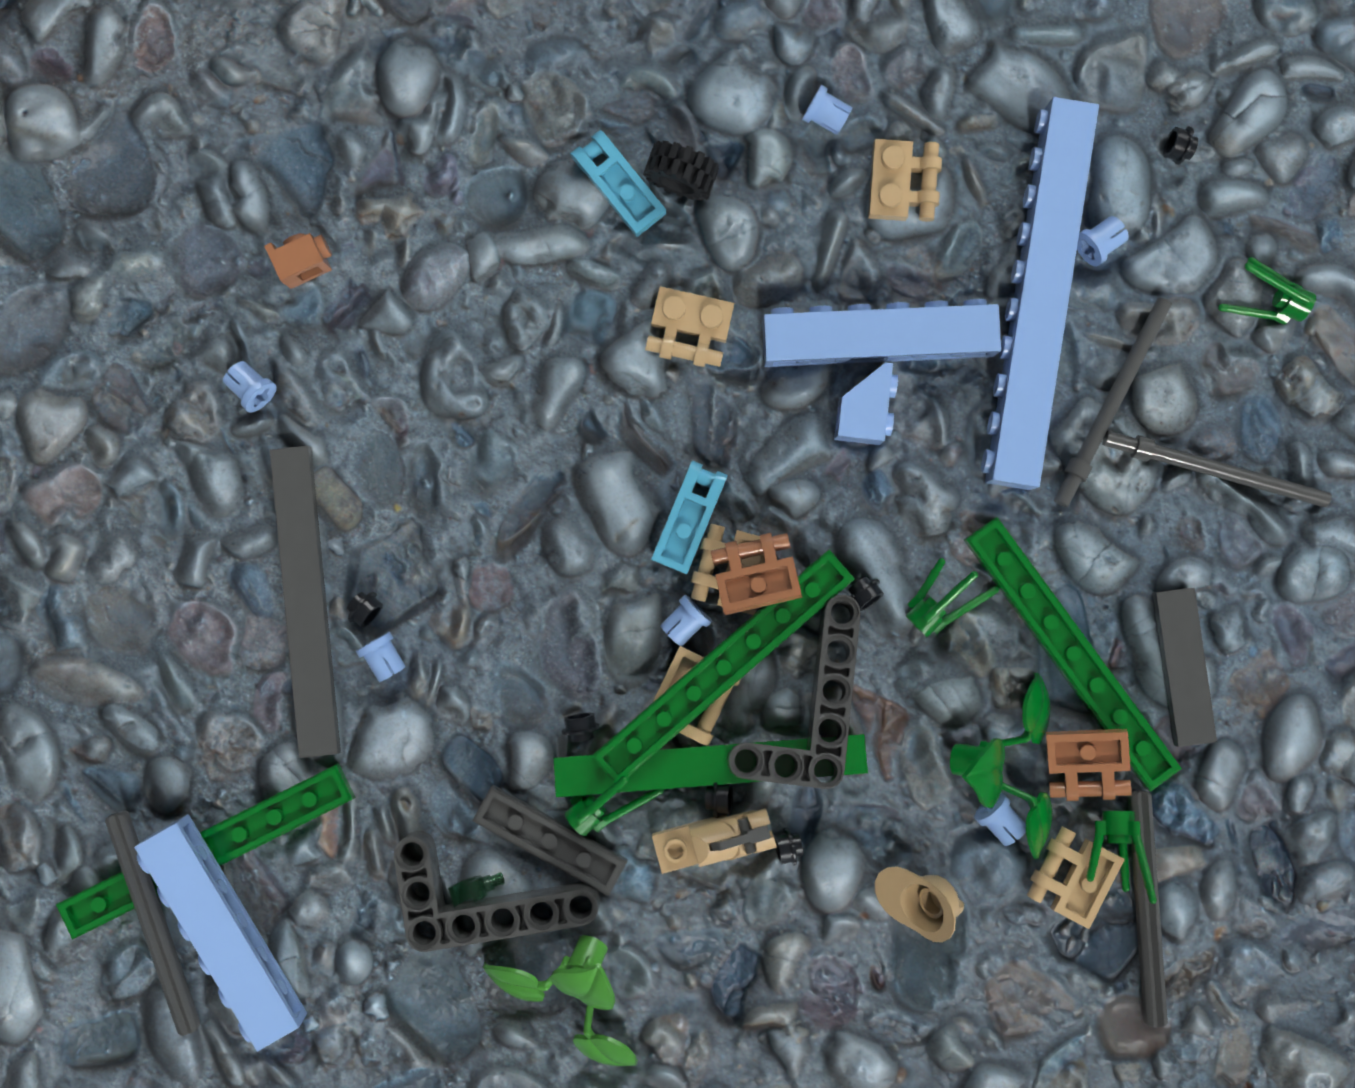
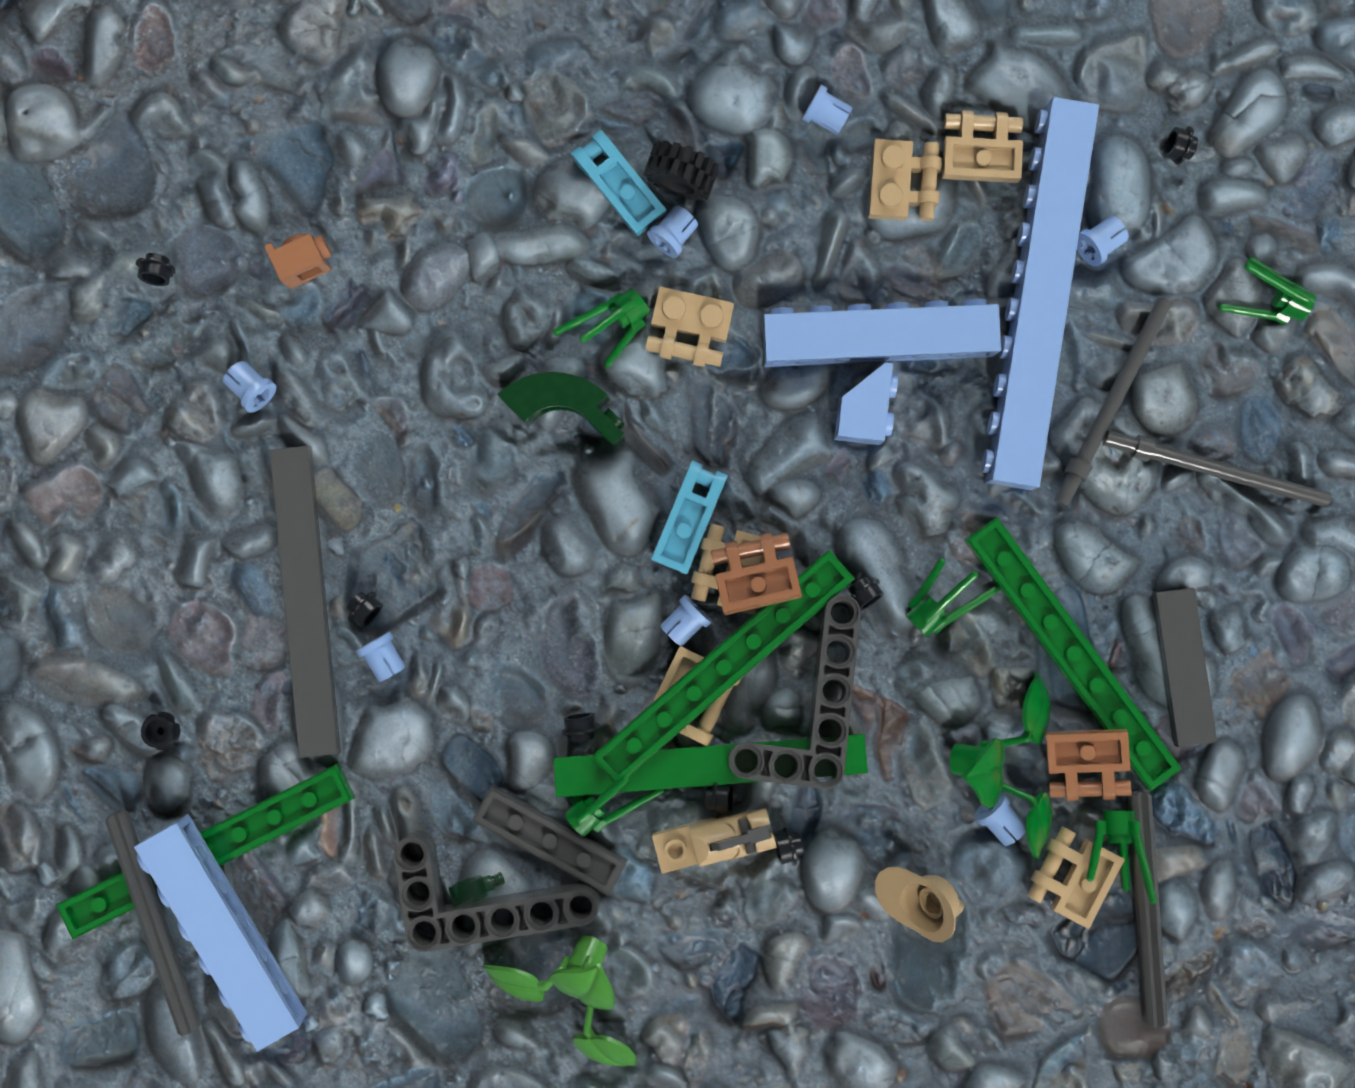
(150, 732): none -> black plate
(155, 269): none -> black plate
(560, 391): none -> dark green arch
(624, 309): none -> green plant
(673, 231): none -> light blue bush
(980, 157): none -> tan plate

